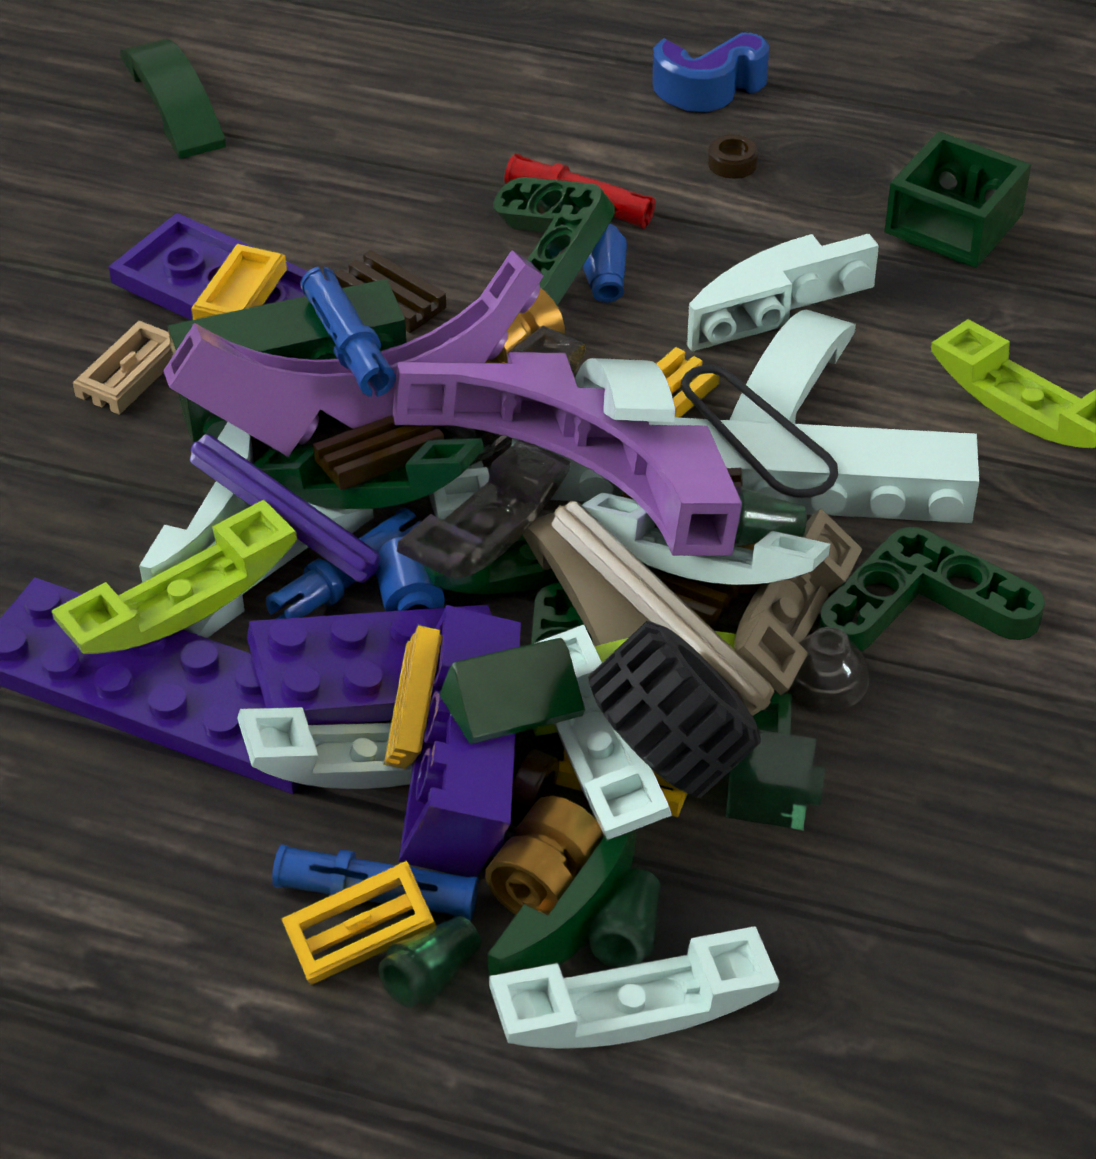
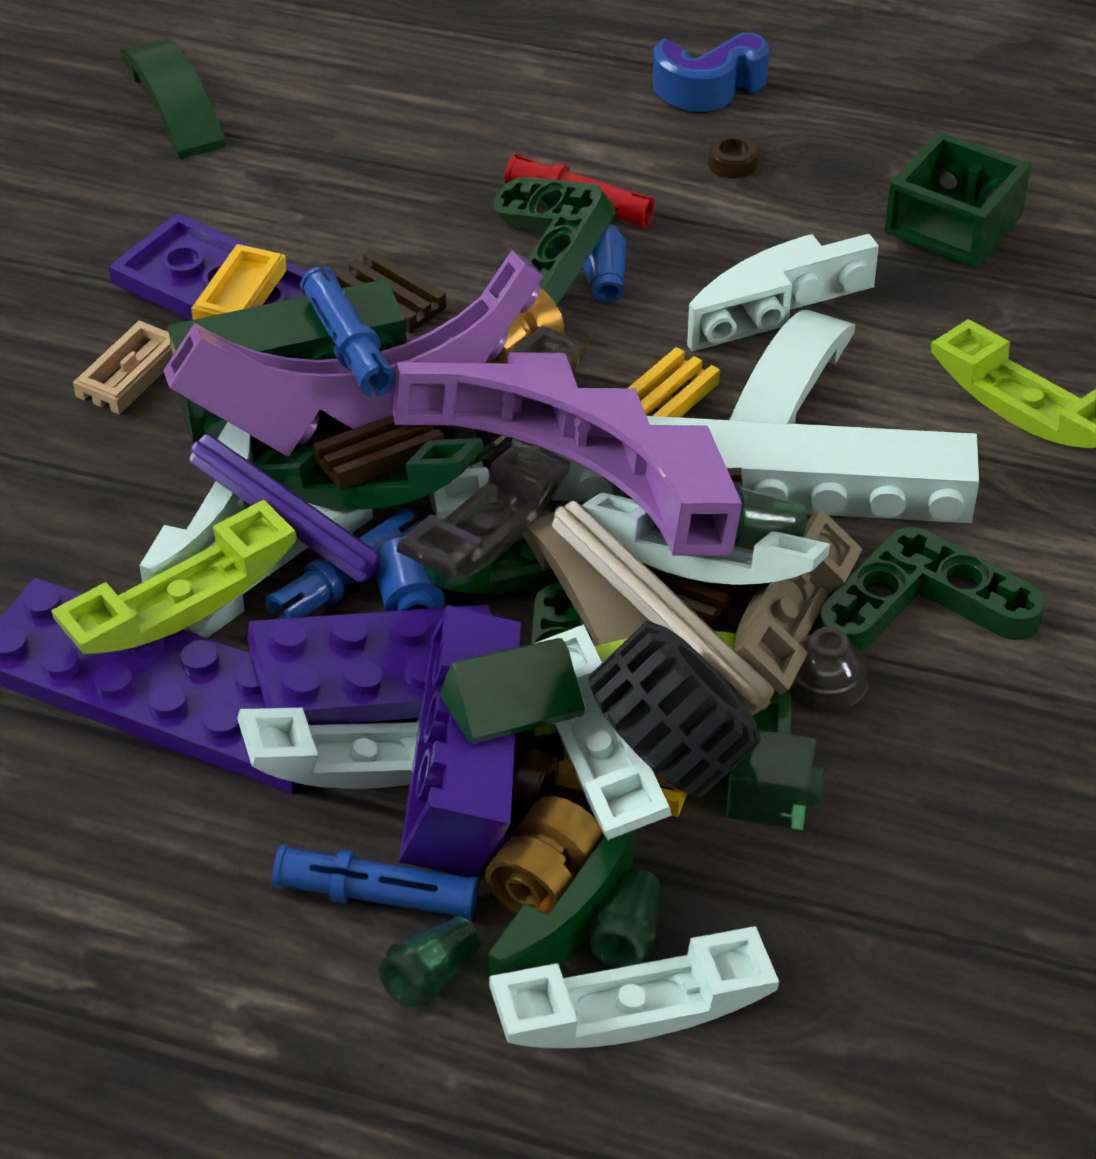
(369, 946): yellow tile -> none
(413, 697): yellow tile -> none
(632, 388): light aqua slope -> none
(743, 451): black piece -> none

